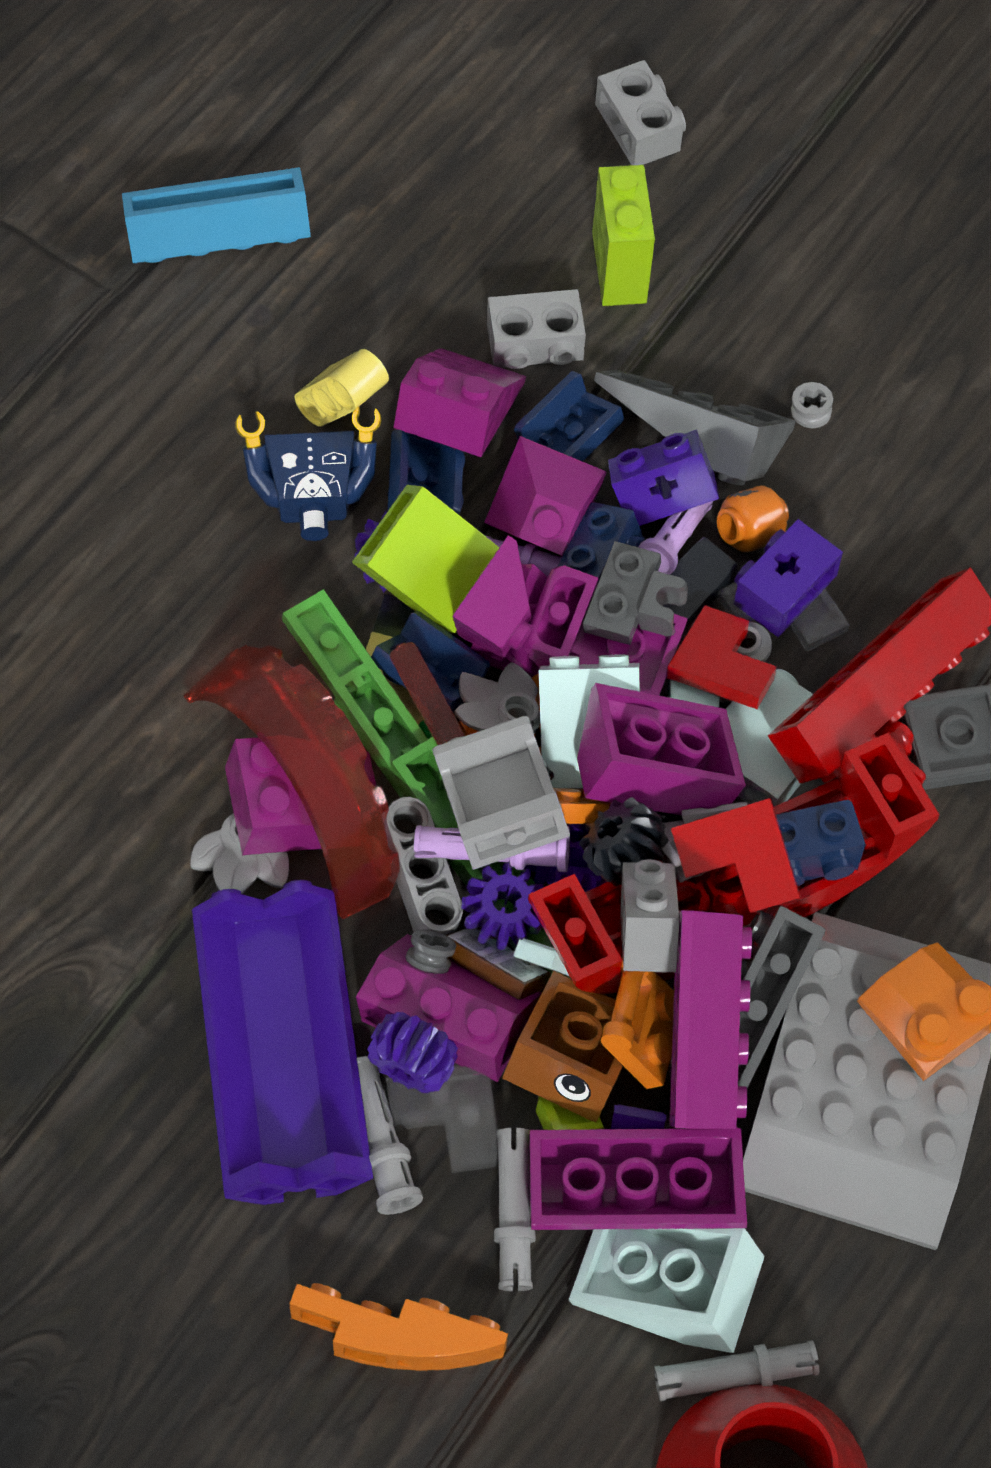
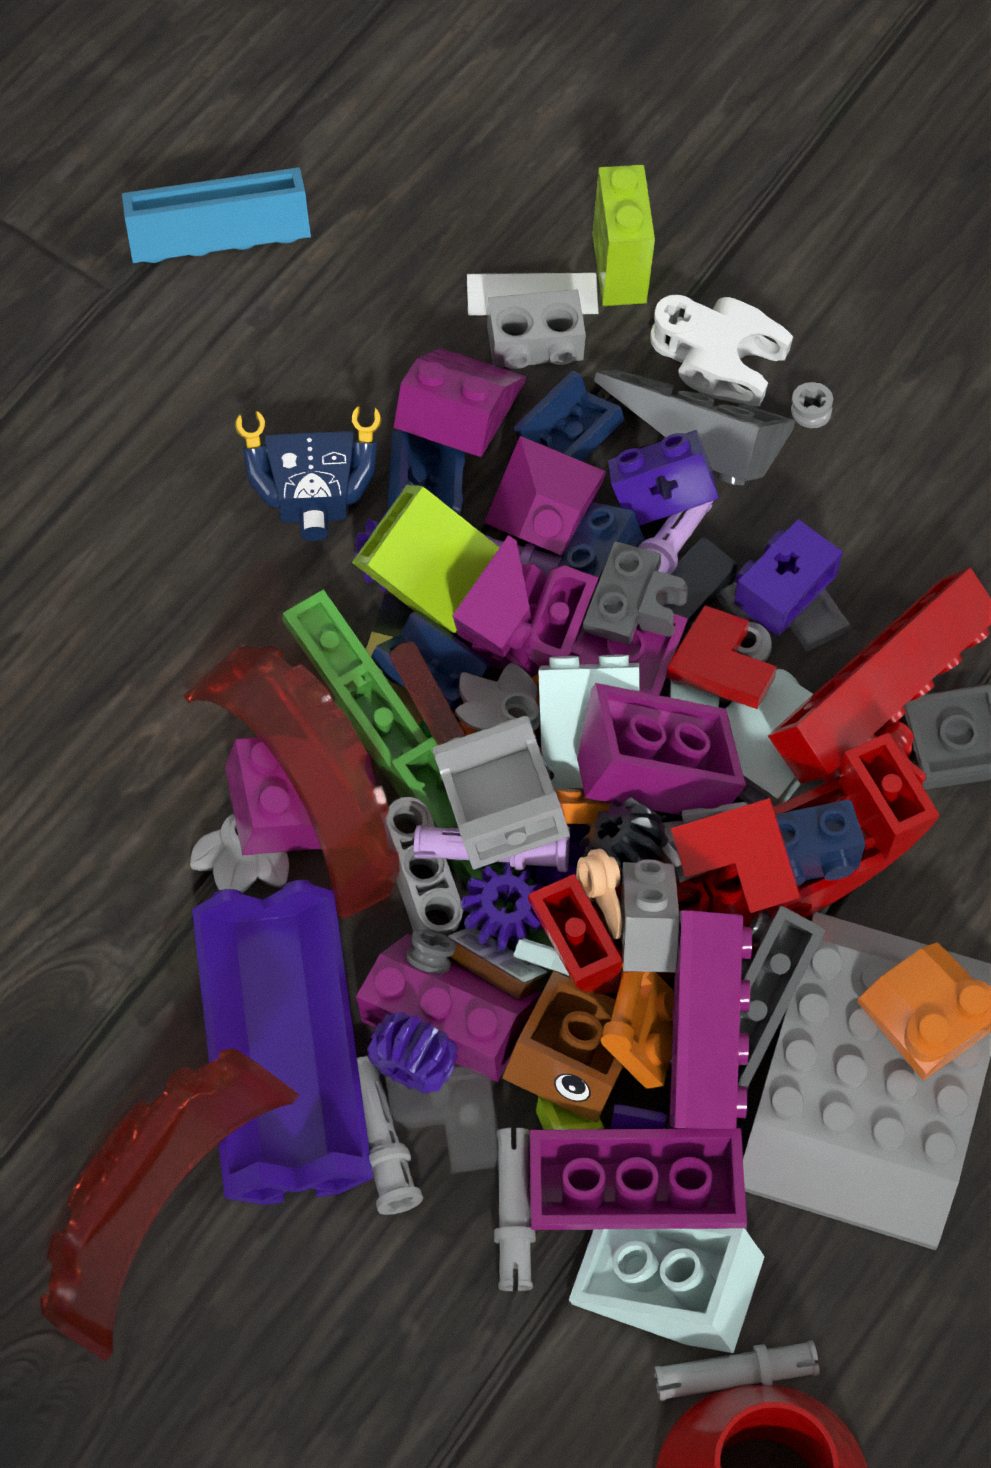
(135, 1178): none -> clear red windscreen
(341, 388): light yellow beam -> none
(418, 1340): orange slope -> none
(493, 285): none -> white sticker
(598, 878): none -> light nougat plate
(640, 113): light grey brick -> none
(714, 342): none -> white piece
(751, 518): orange head -> none

